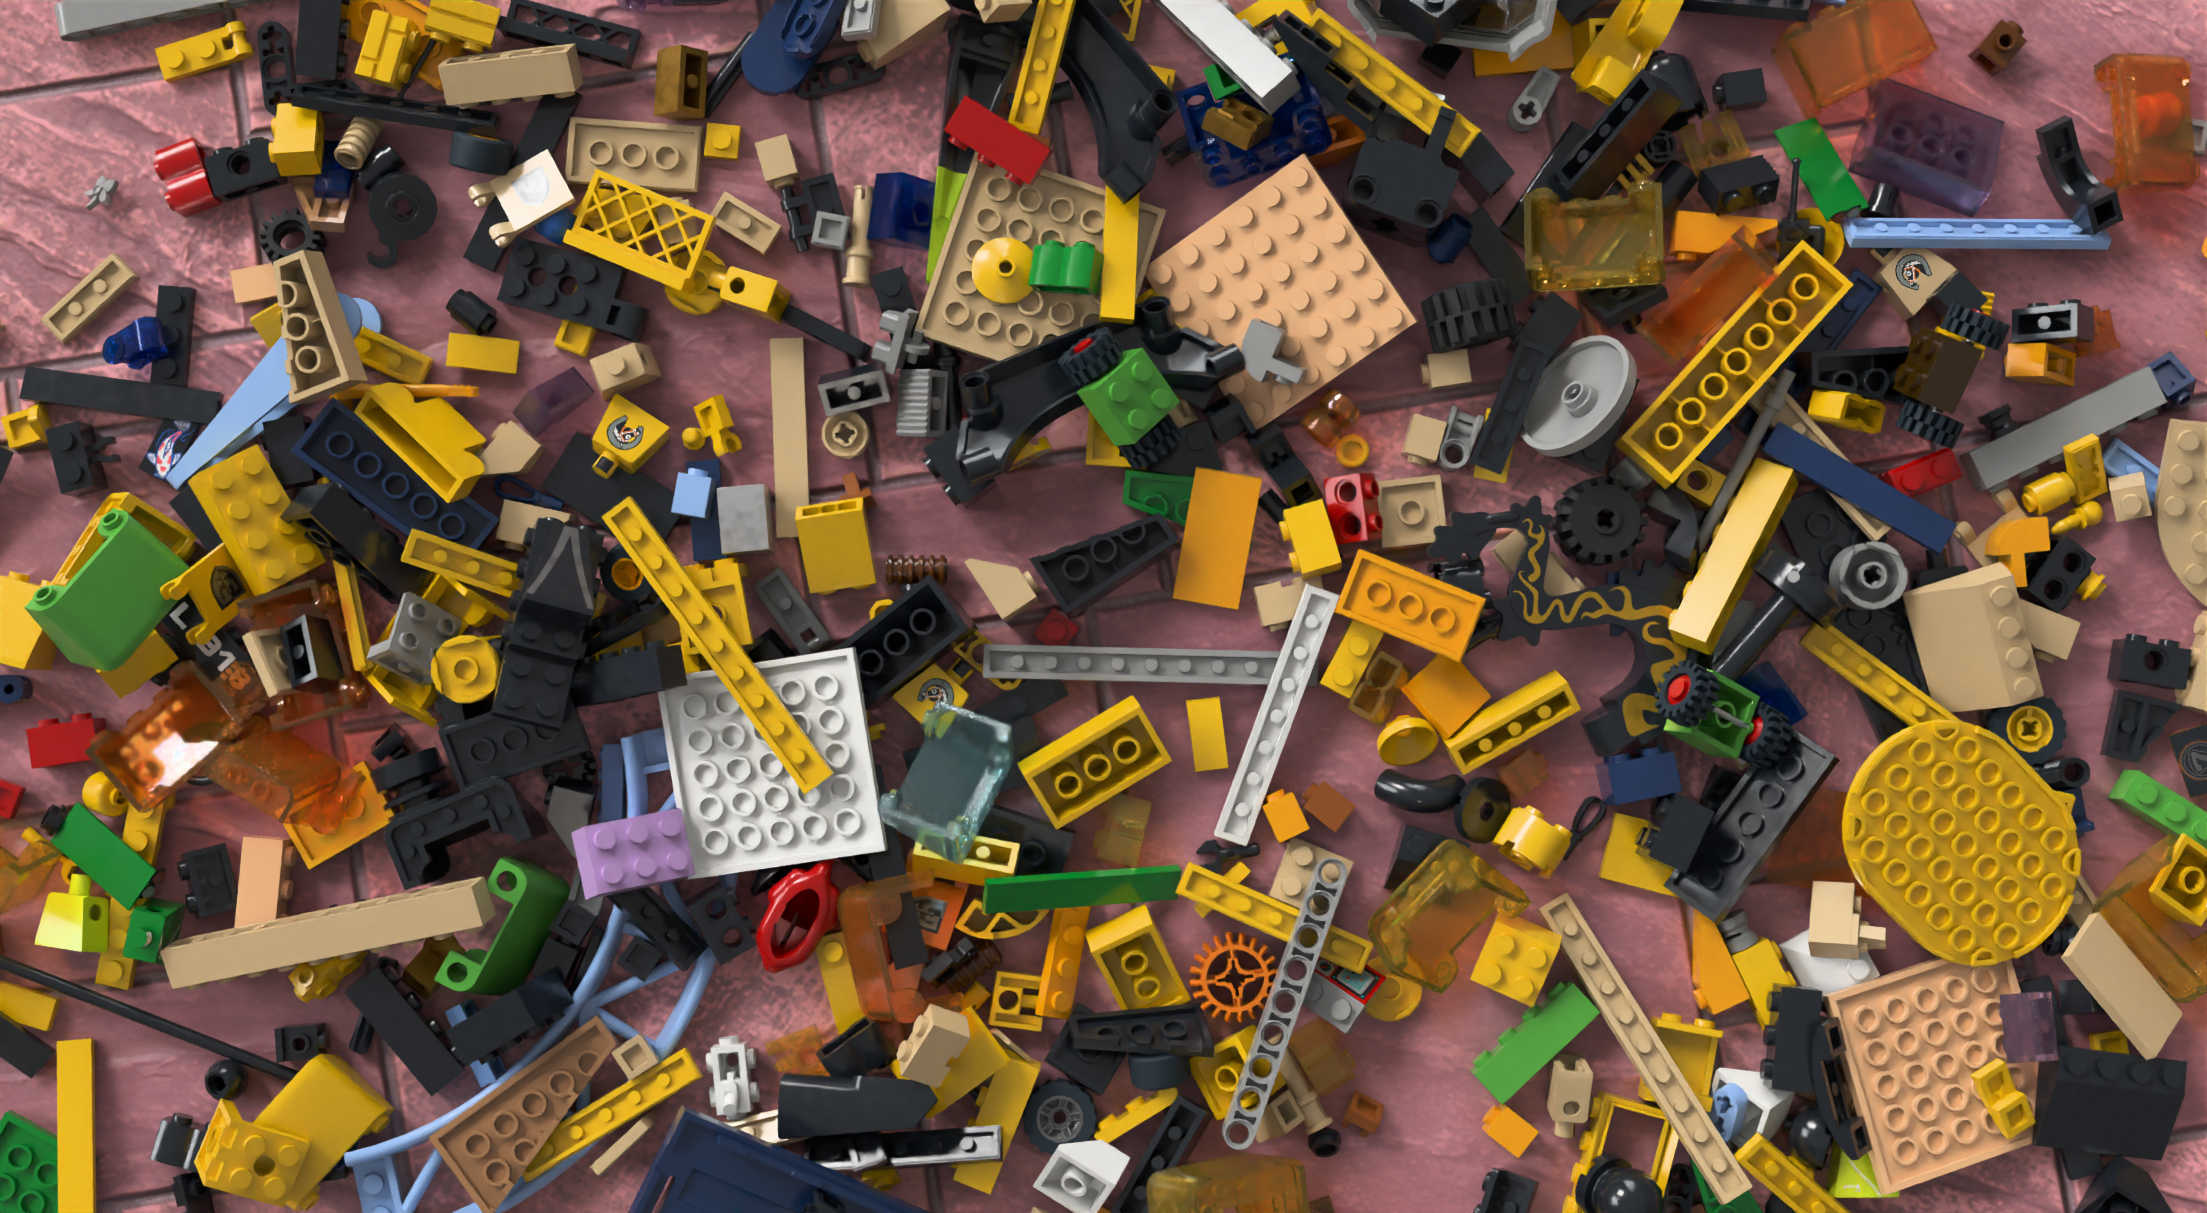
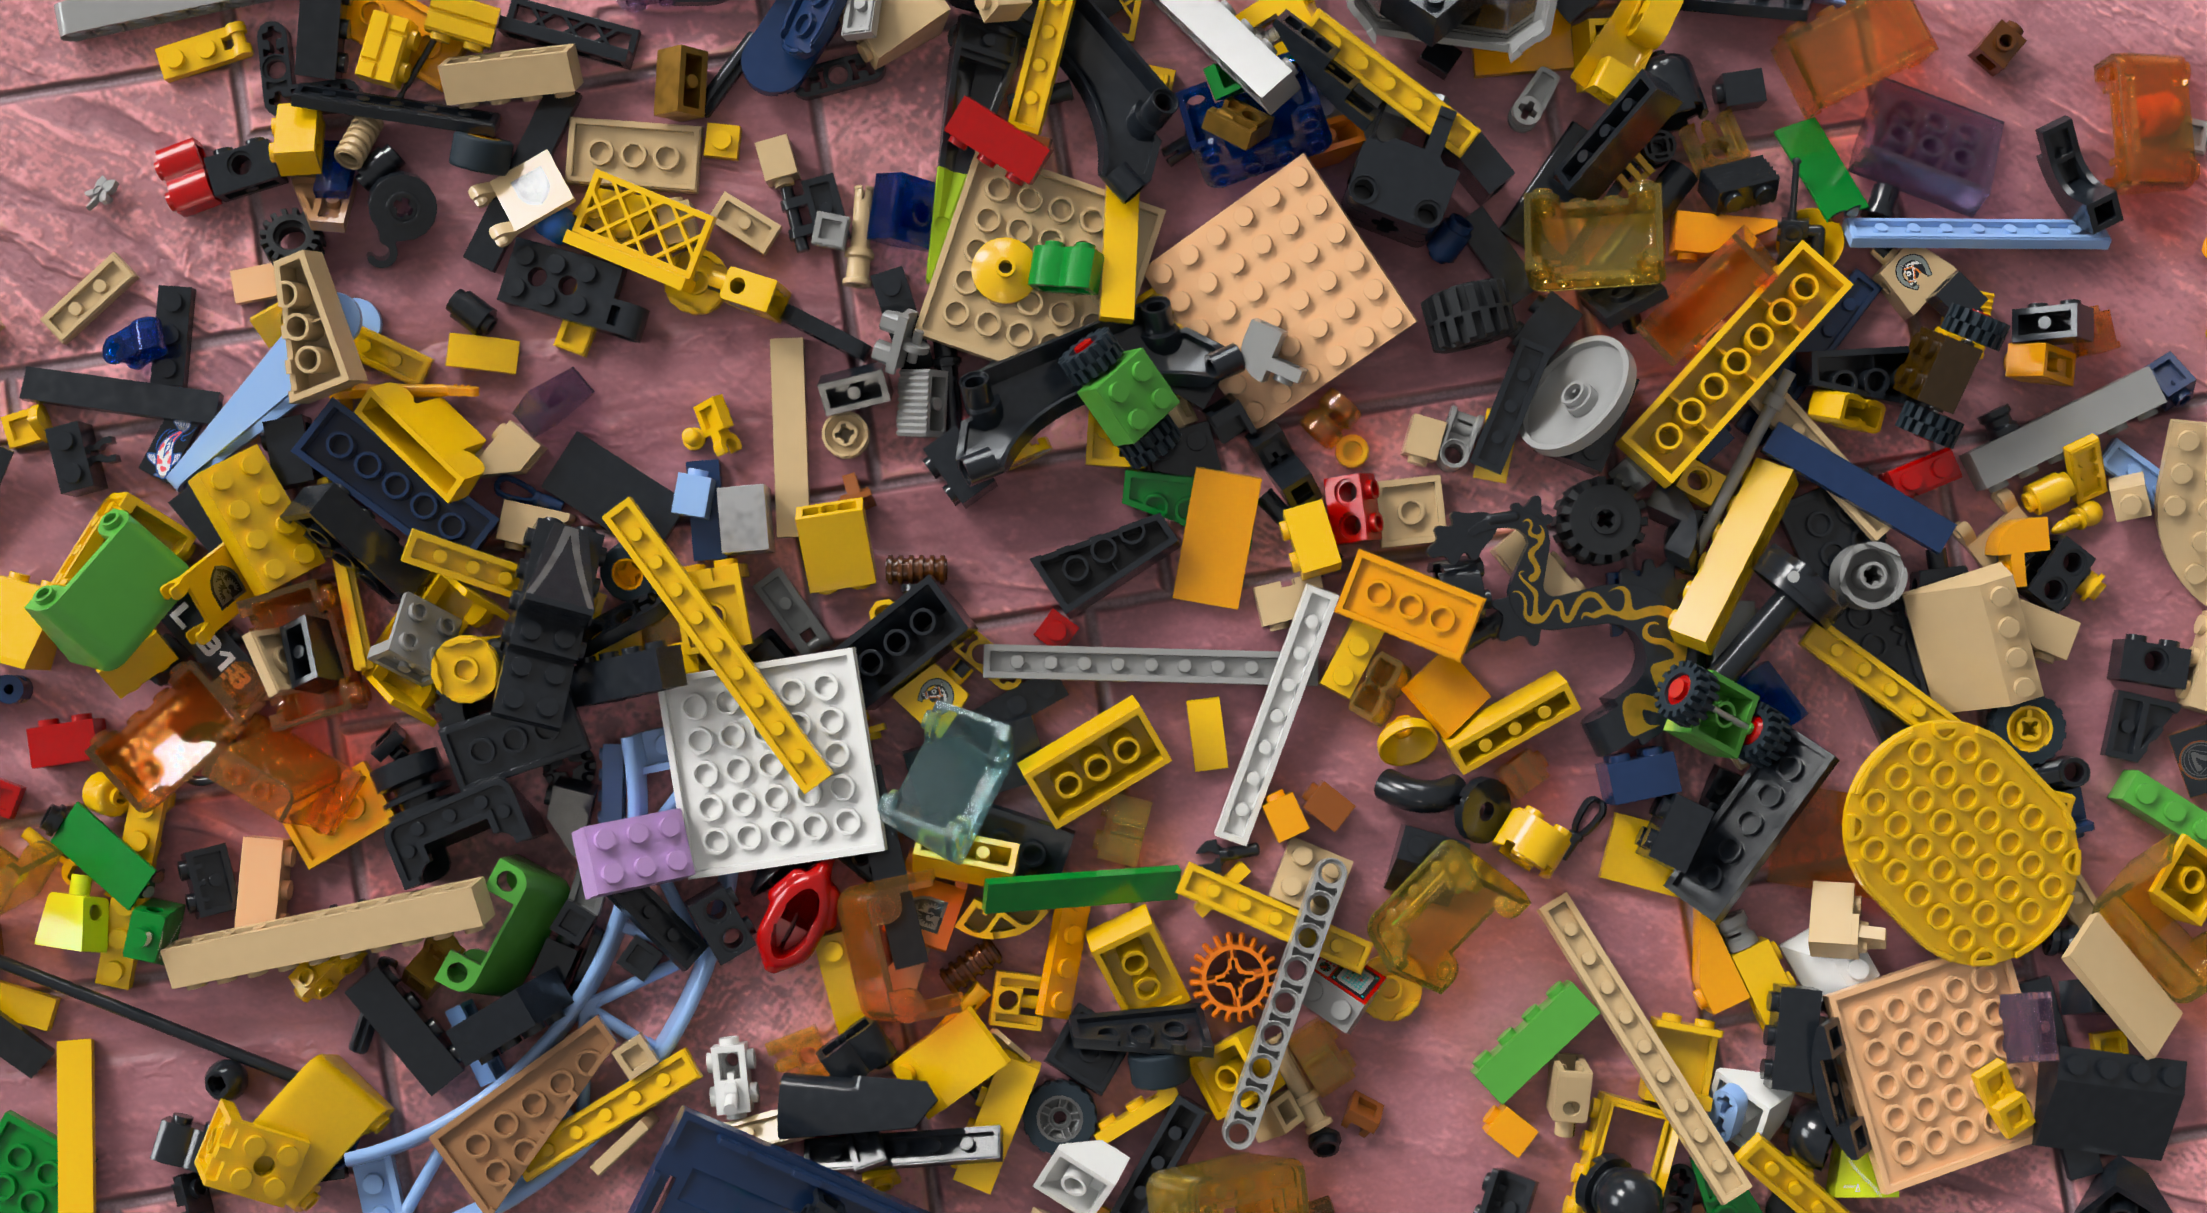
(287, 1041): black brick -> none
(624, 369): tan torso -> none
(626, 438): yellow torso -> none
(931, 1044): tan brick -> none
(945, 965): black plate -> none
(1005, 587): tan slope -> none
(1446, 370): tan brick -> none
(1516, 958): yellow brick -> none

